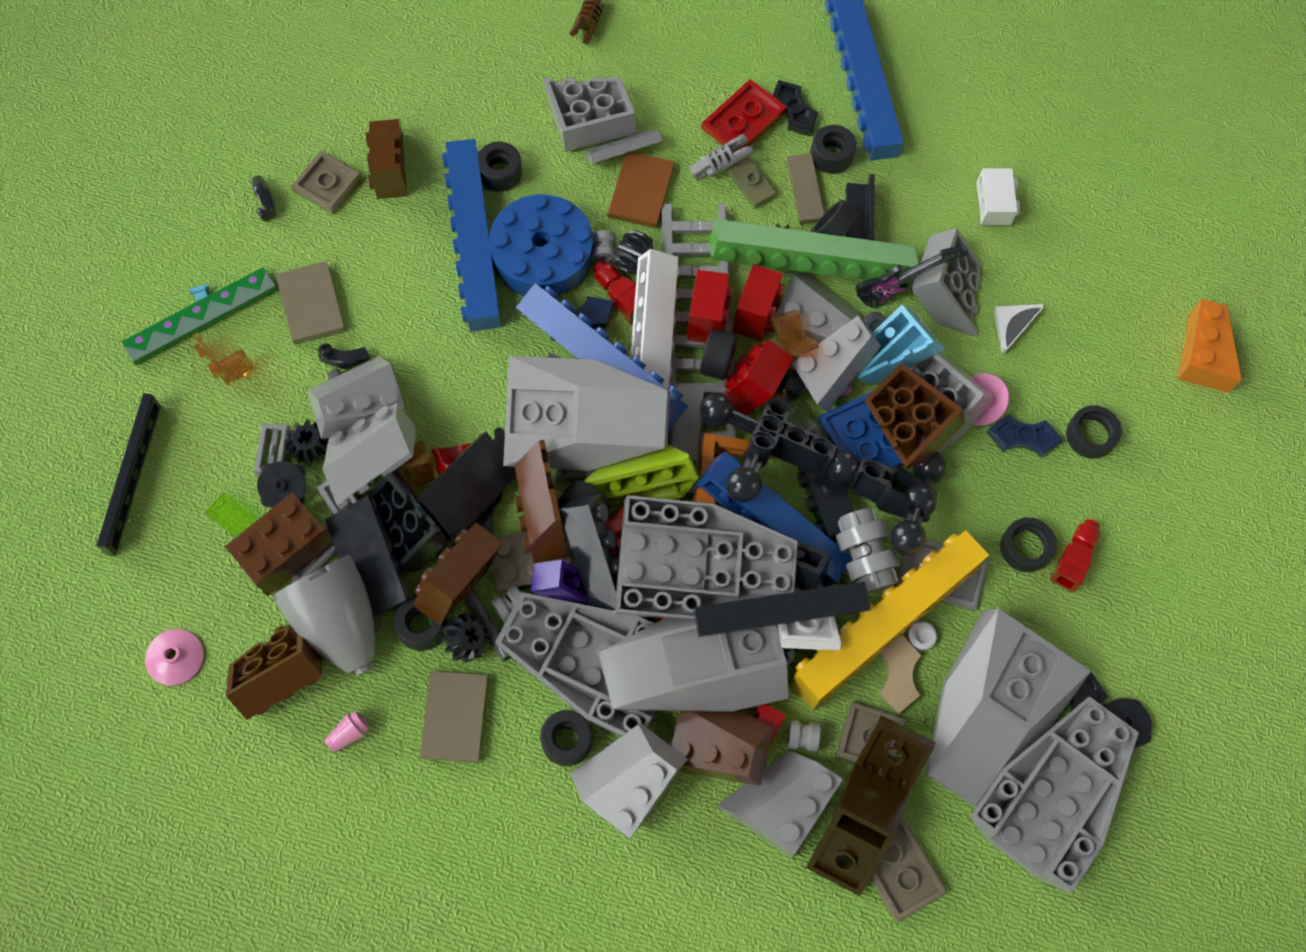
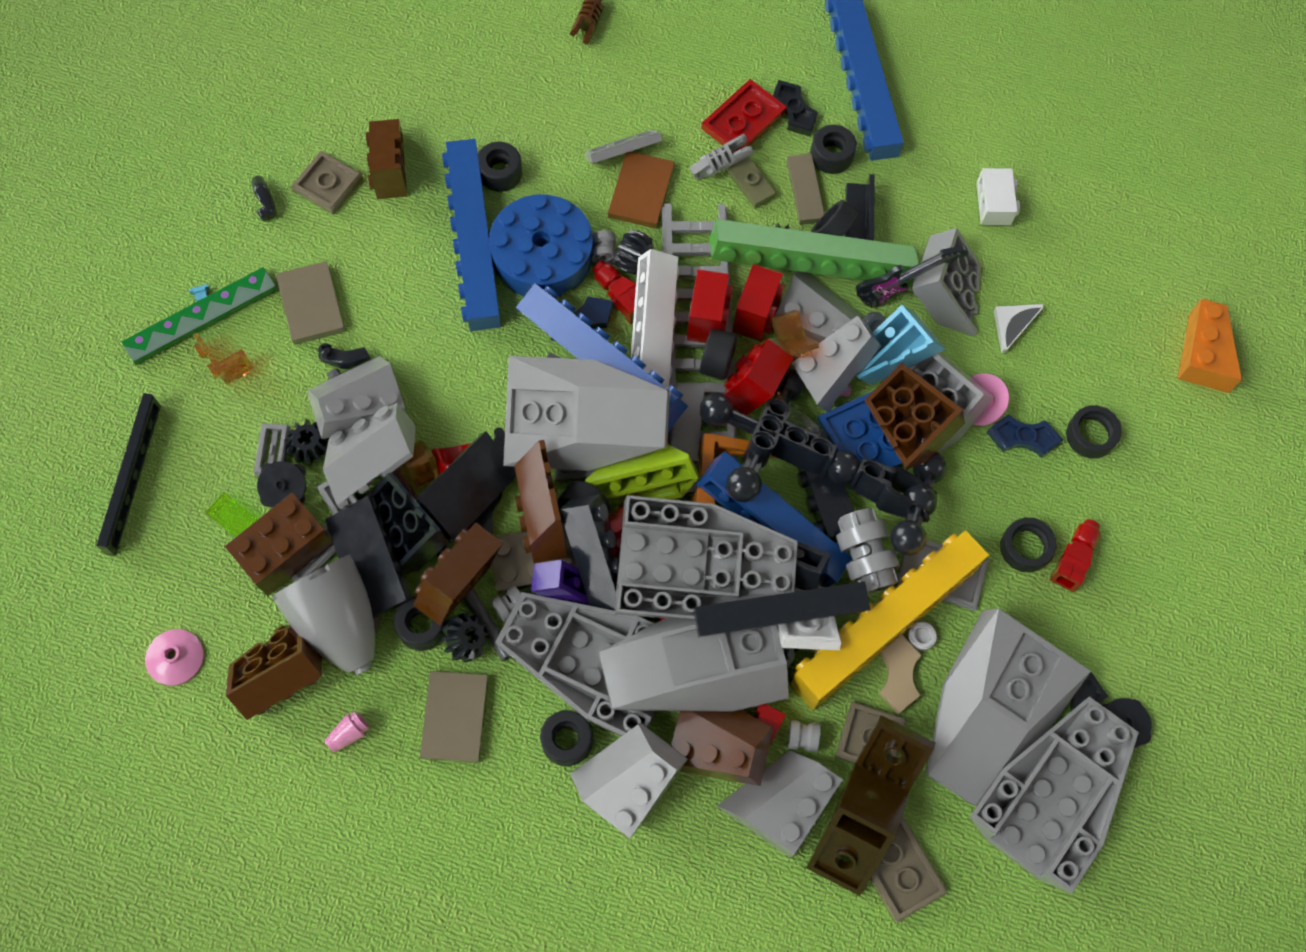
(590, 110): light grey wedge -> none

